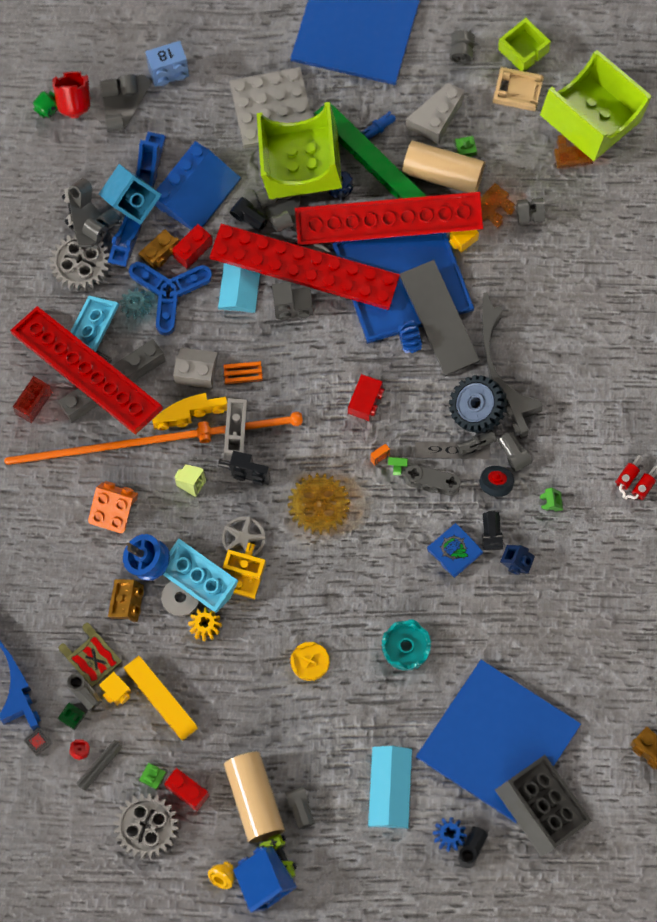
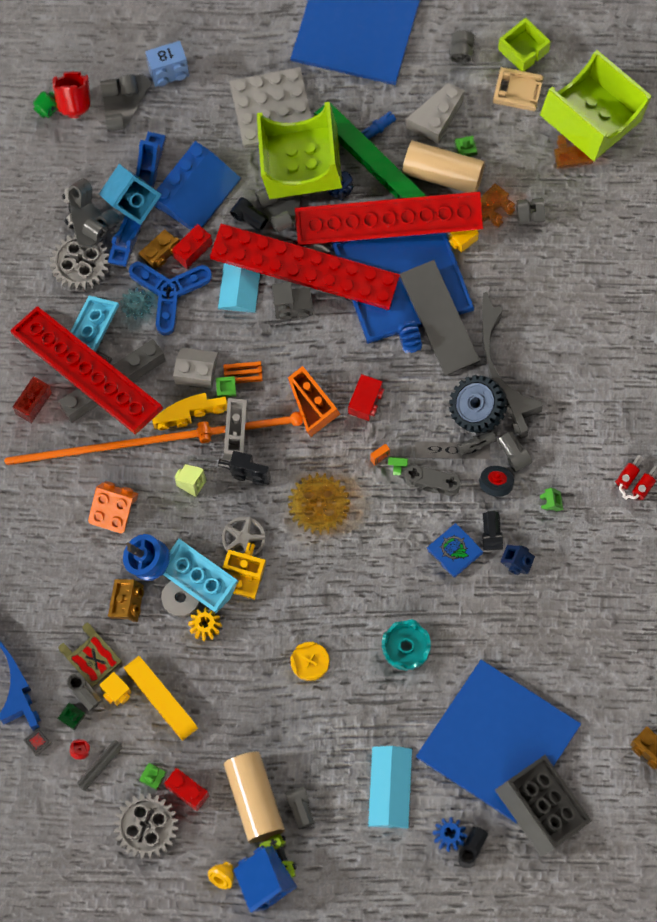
(226, 387): none -> bright green tile
(312, 402): none -> orange wedge

